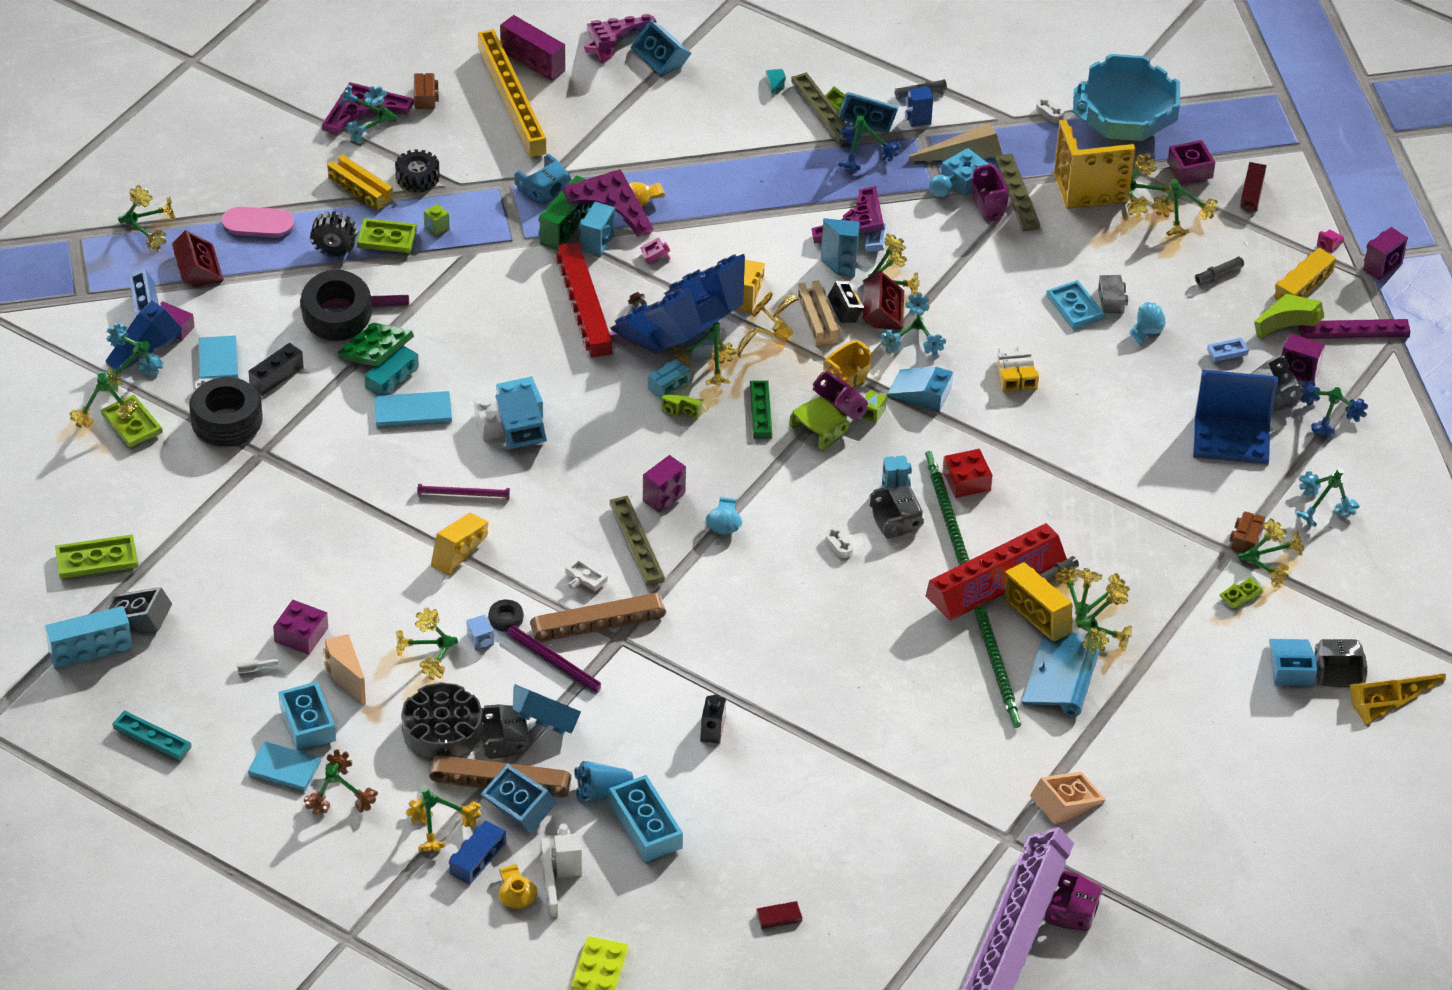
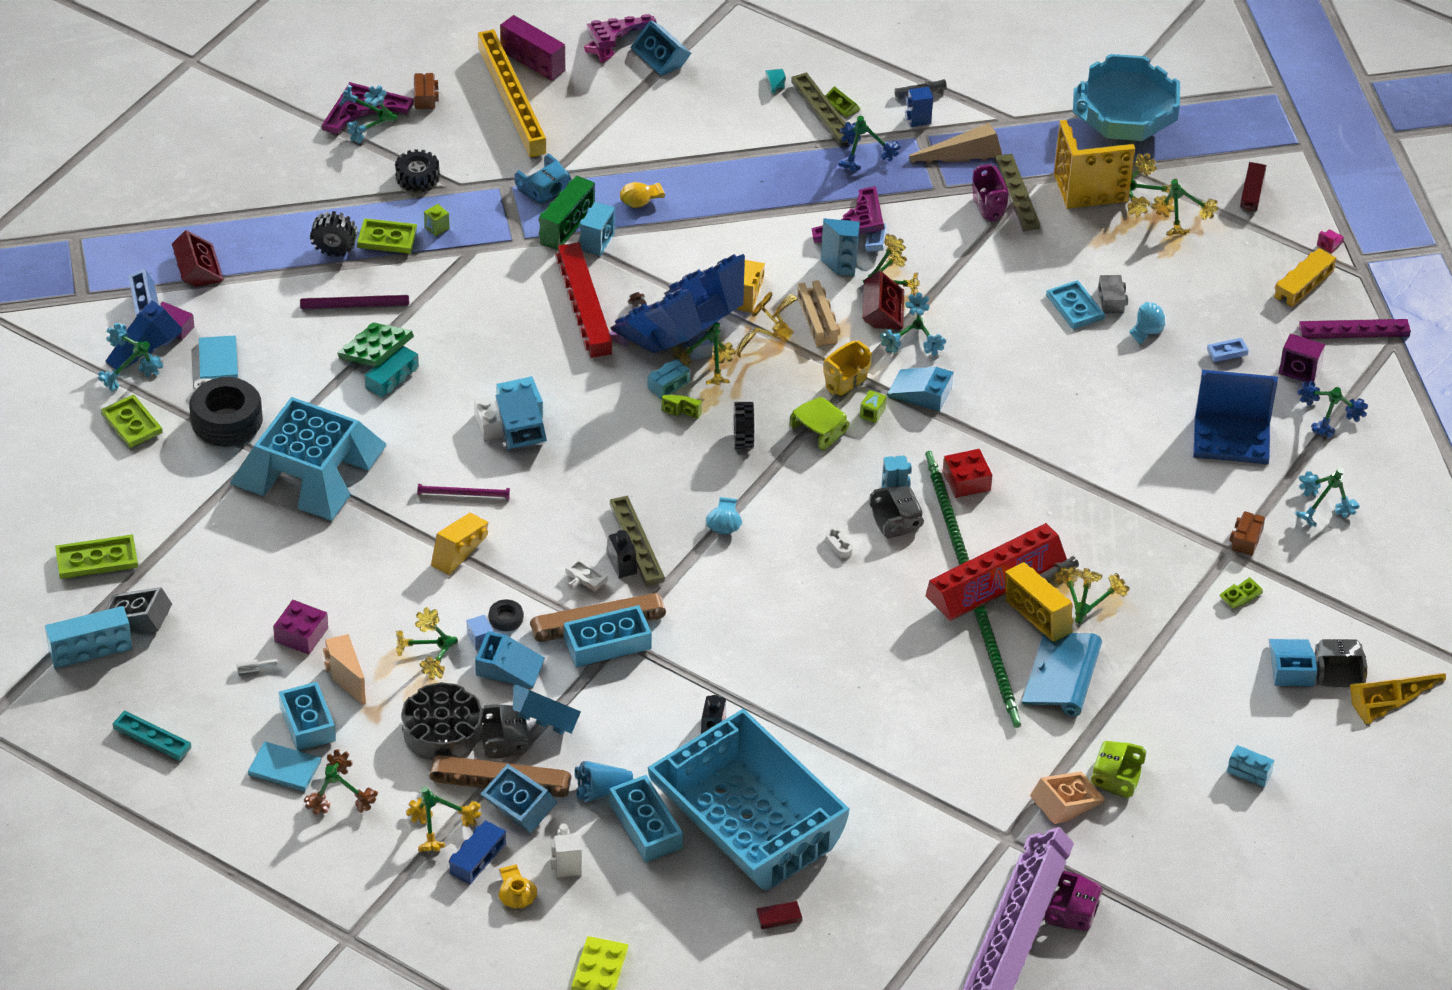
(105, 383): clear yellow plant -> none
(141, 198): clear yellow plant -> none
(258, 222): bright pink tile -> none
(276, 368): black brick -> none
(310, 446): none -> medium azure slope
(332, 285): black tyre -> none
(360, 182): yellow brick -> none
(413, 409): medium azure tile -> none
(507, 661): none -> dark azure slope
(548, 878): white tile -> none
(554, 658): magenta axle -> none
(607, 636): none -> medium azure brick
(613, 191): magenta plate -> none
(618, 548): none -> black torso
(655, 250): dark pink bracket -> none
(664, 483): magenta brick -> none
(743, 425): none -> black wheel
(761, 409): green tile -> none
(790, 808): none -> medium azure slope
(845, 301): black brick -> none
(847, 401): magenta piece -> none
(875, 113): dark azure slope -> none
(956, 174): medium azure brick -> none
(1017, 368): hips -> none
(1049, 110): white beam -> none
(1096, 639): clear yellow plant -> none
(1118, 768): none -> lime piece
(1191, 162): magenta brick -> none
(1212, 273): dark grey pin -> none
(1250, 766): none -> medium azure brick
(1276, 534): clear yellow plant -> none
(1287, 312): lime arch -> none
(1288, 388): dark grey piece -> none
(1385, 253): magenta brick -> none

